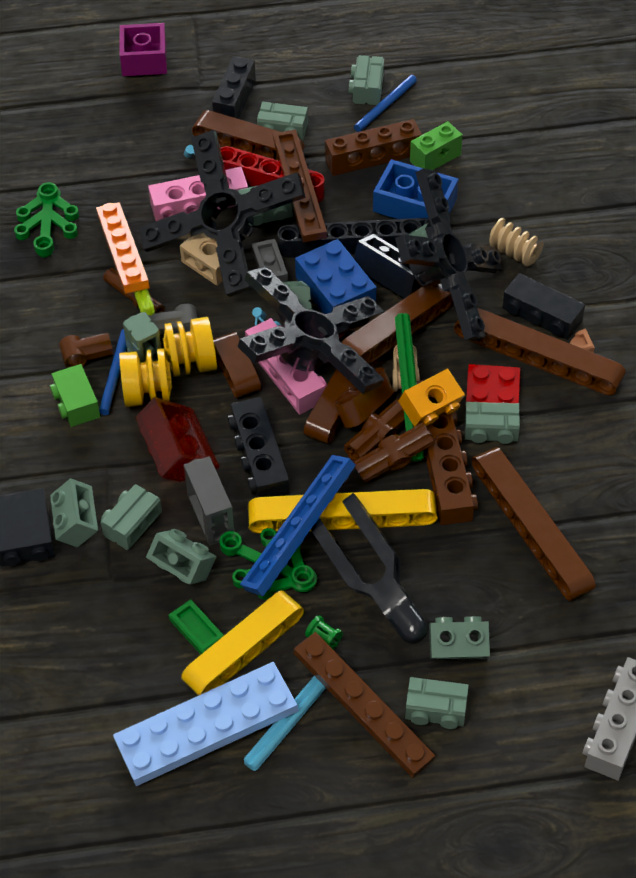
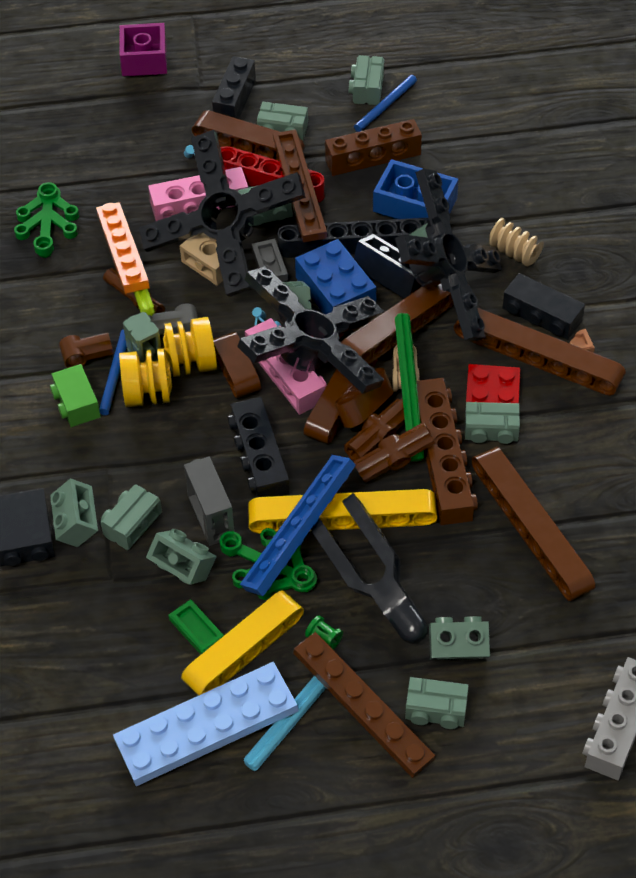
(173, 437): clear red slope -> none
(436, 147): bright green brick -> none
(442, 388): light orange brick -> none

